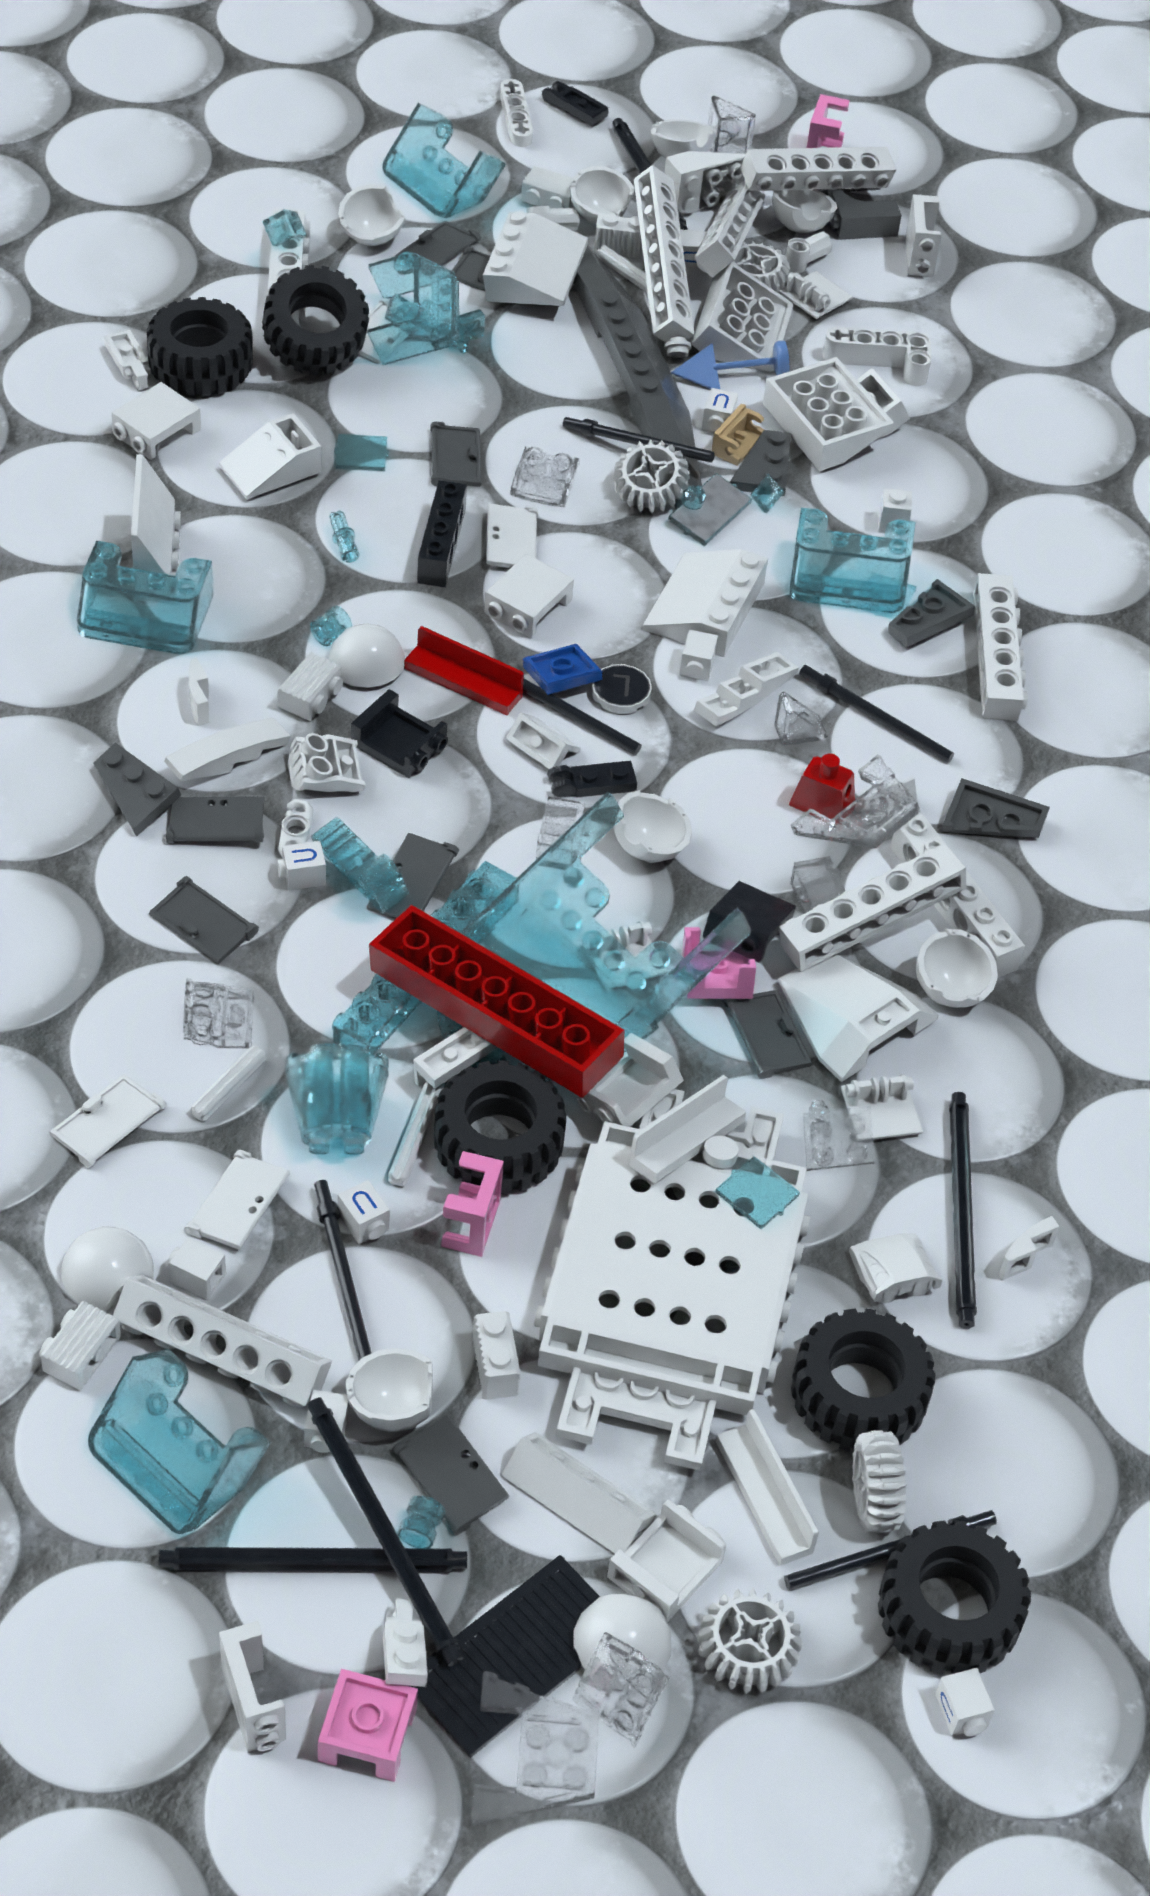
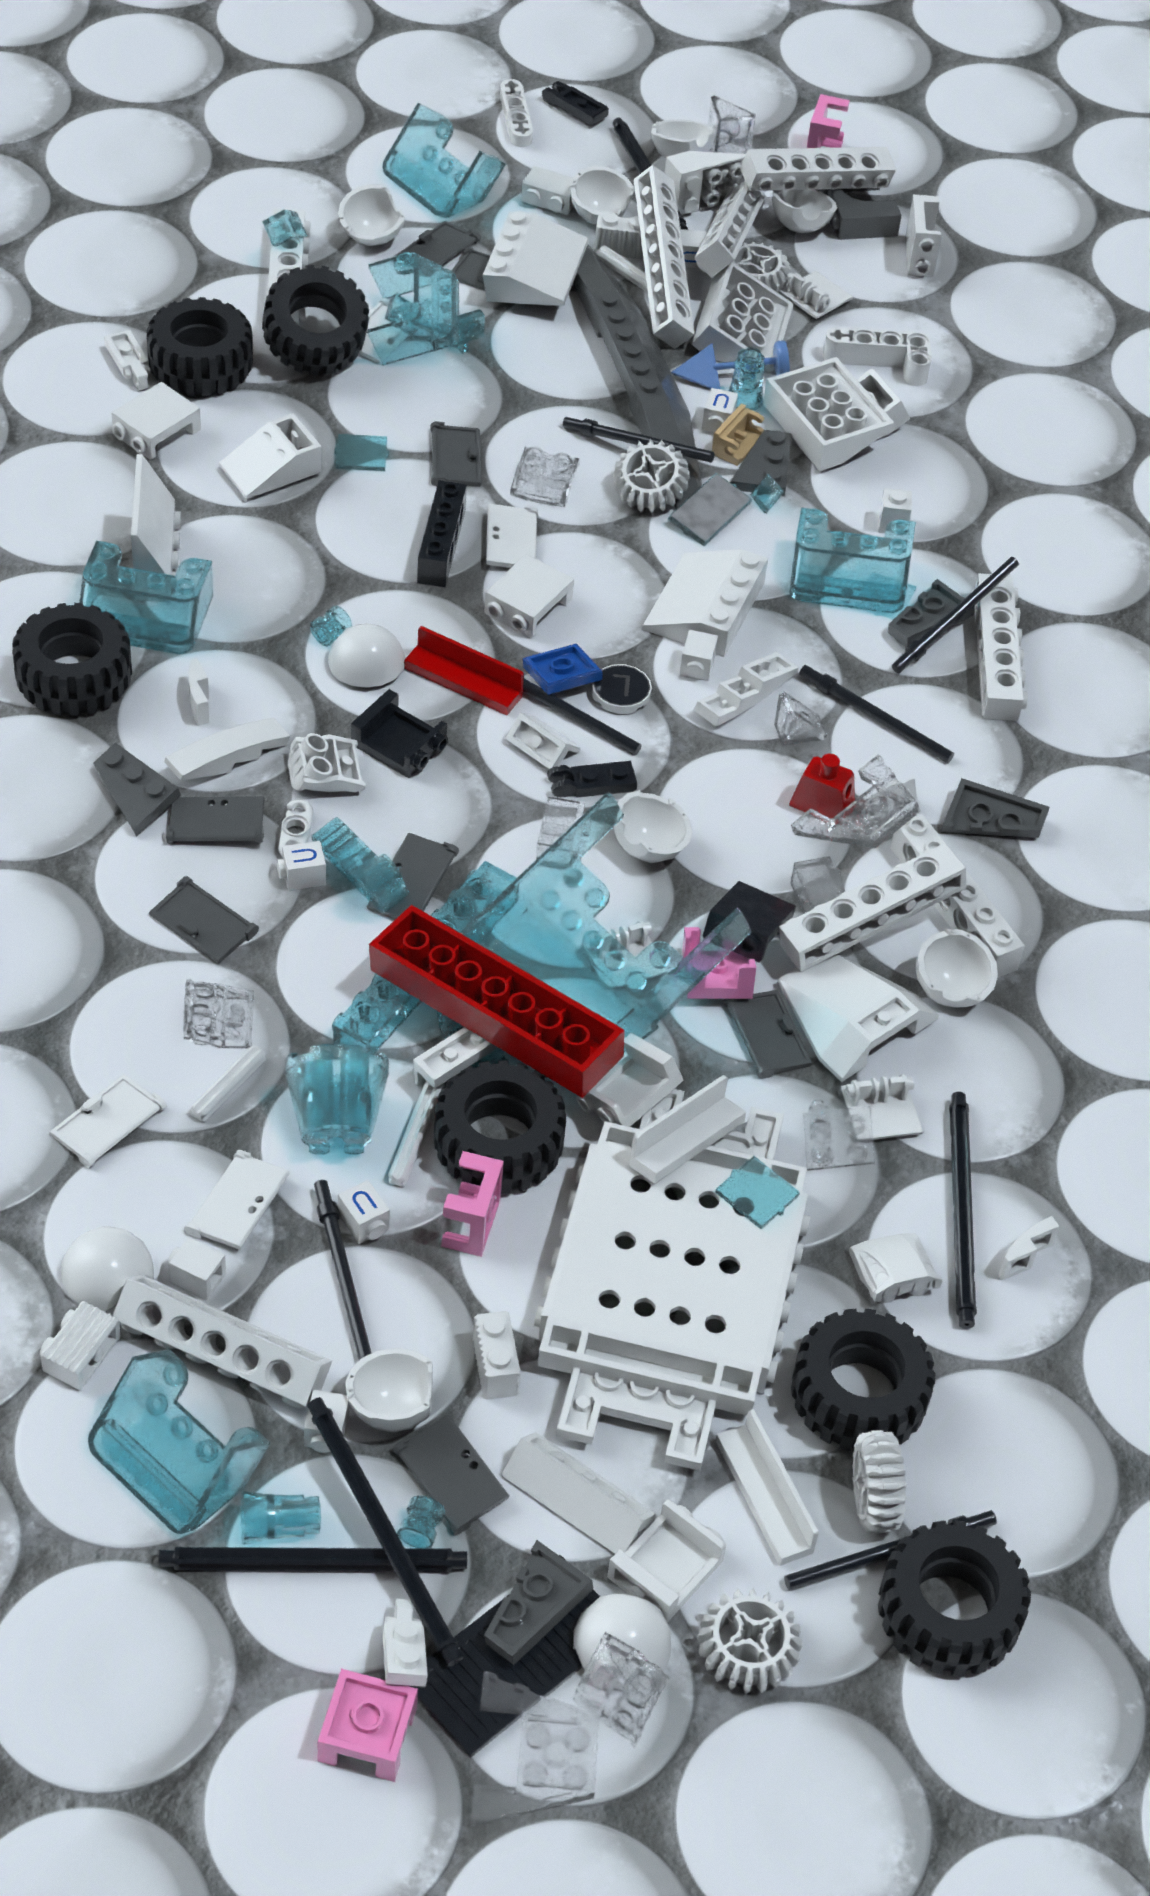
(74, 686): none -> black tyre
(241, 1655): white panel -> none
(278, 1516): none -> clear light blue plant
(310, 686): white brick -> none
(344, 537): clear light blue axle -> none
(539, 1600): none -> dark grey wing
(563, 216): white piece -> none
(677, 347): white plate -> none
(689, 494): clear light blue hinge -> none
(720, 1152): white tile -> none
(748, 378): none -> clear light blue plant
(803, 251): white piece -> none
(918, 648): none -> black bar
(965, 1702): white brick -> none

